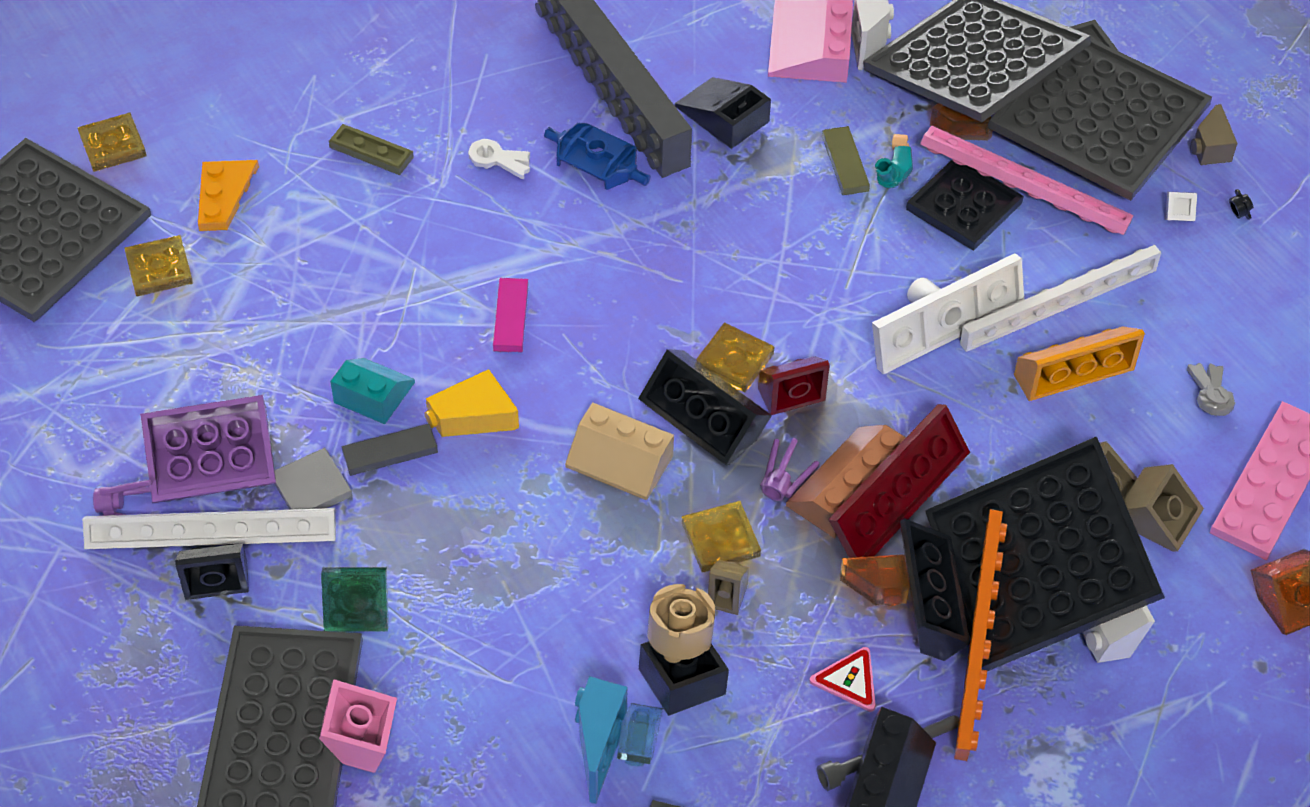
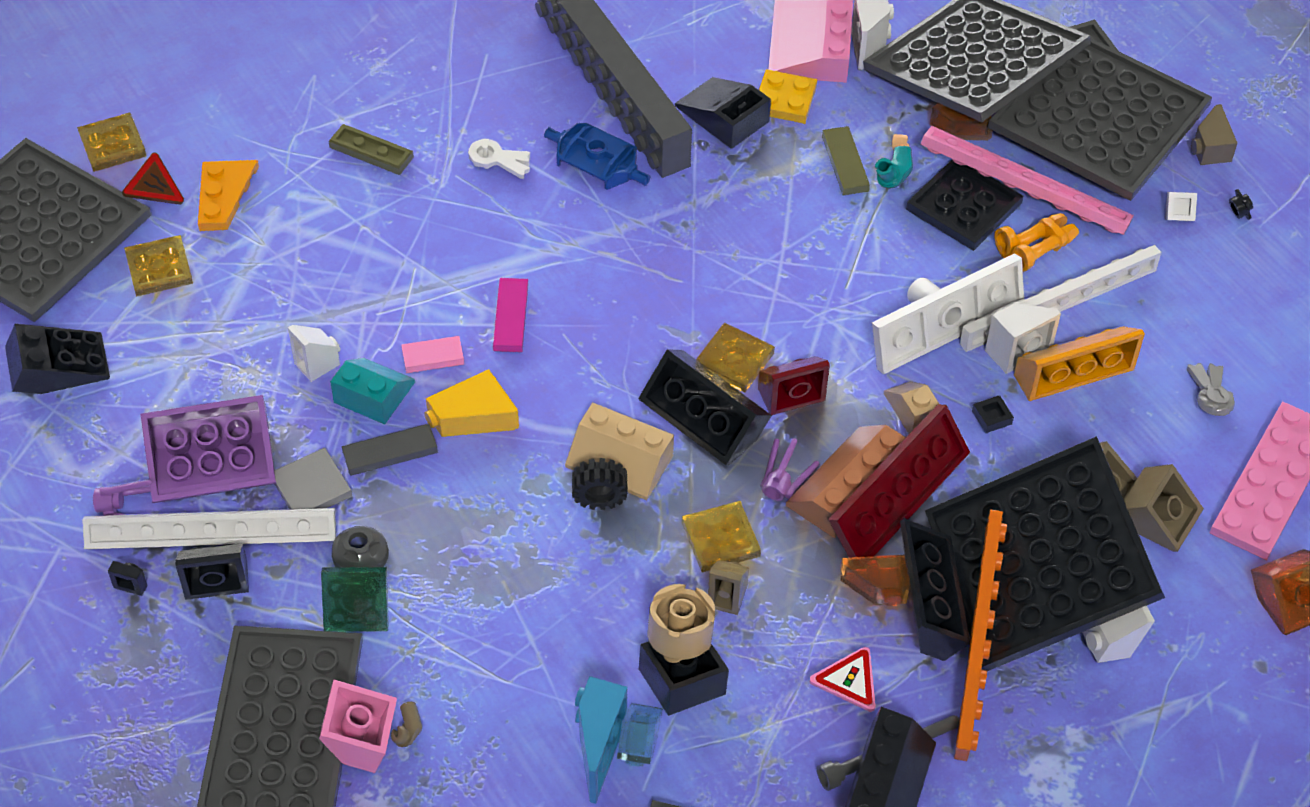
(54, 358): none -> black slope
(127, 577): none -> black plate
(153, 183): none -> piece
(313, 351): none -> white slope
(373, 554): none -> dark grey piece
(411, 727): none -> dark tan arm
(432, 354): none -> bright pink tile
(599, 484): none -> black tyre
(789, 95): none -> yellow plate
(911, 403): none -> tan slope
(992, 414): none -> black plate
(1018, 331): none -> white slope
(1049, 229): none -> light orange piece

